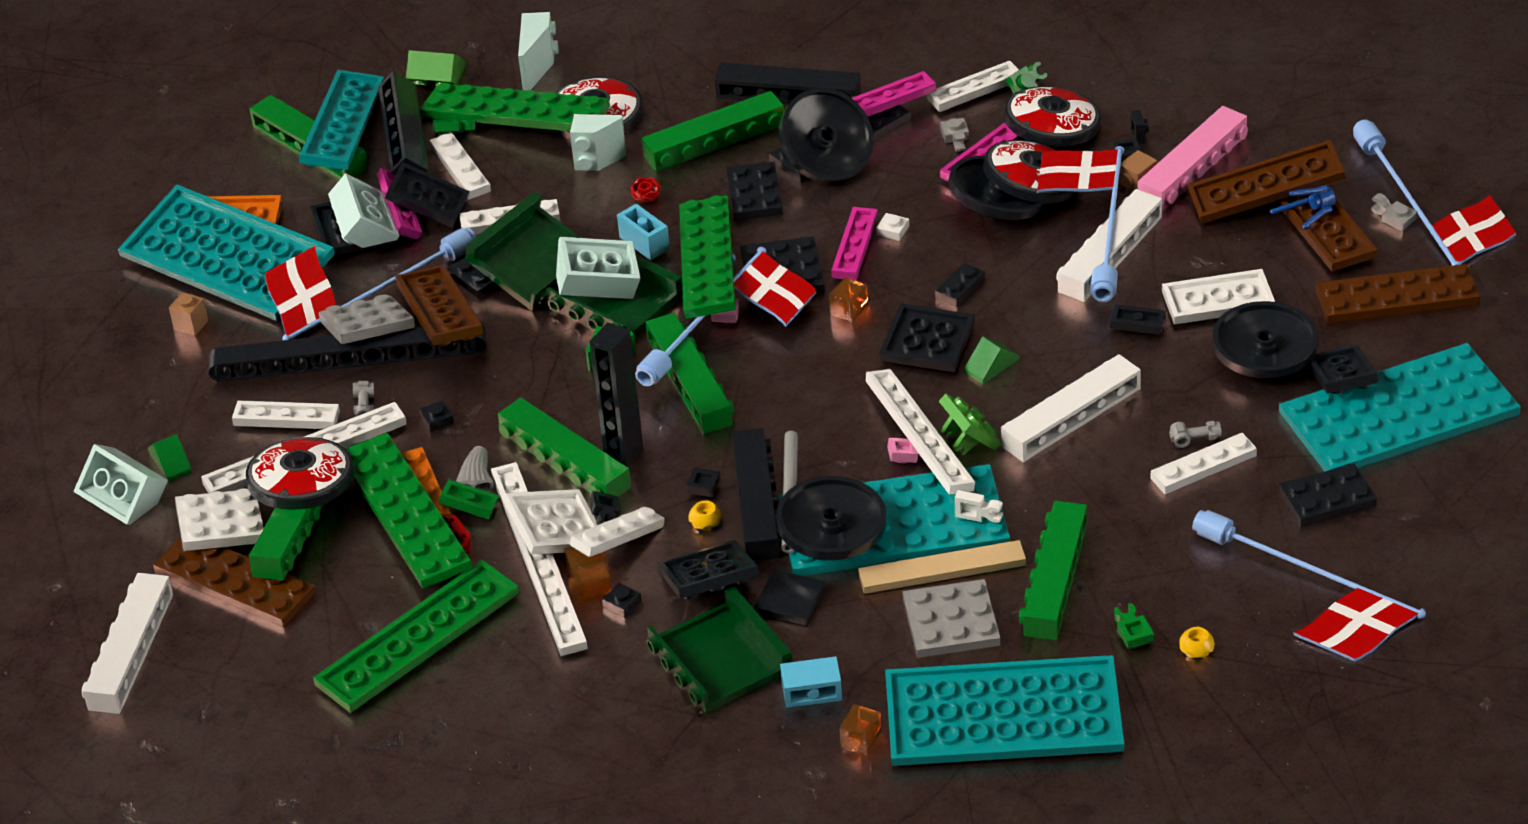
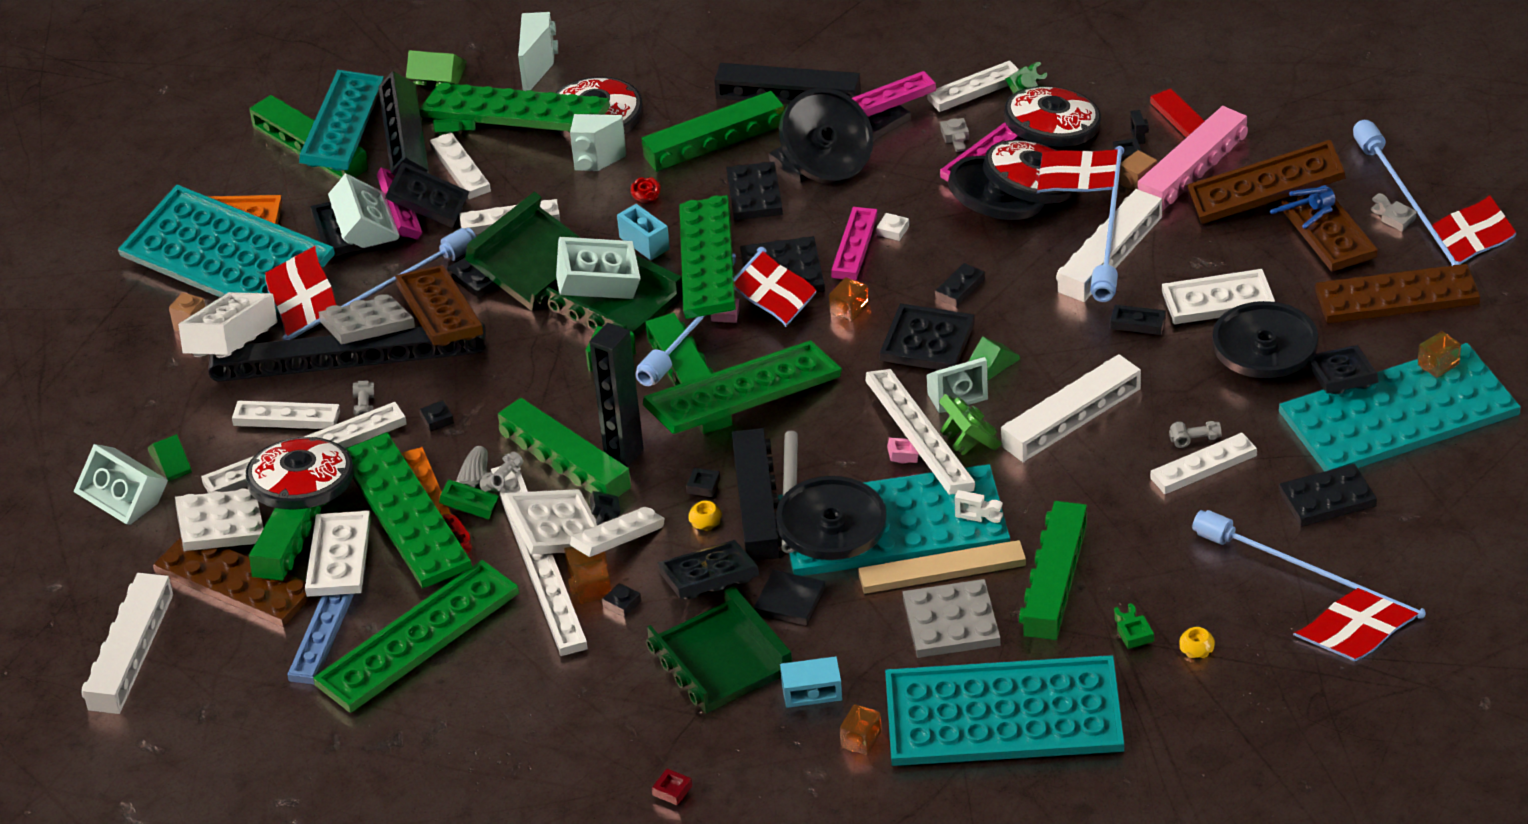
(227, 324): none -> white brick
(319, 638): none -> medium blue tile
(338, 553): none -> white plate
(495, 482): none -> light grey bar
(672, 786): none -> dark red plate
(741, 387): none -> green plate
(962, 381): none -> light aqua slope
(1176, 111): none -> red tile
(1439, 354): none -> clear orange brick

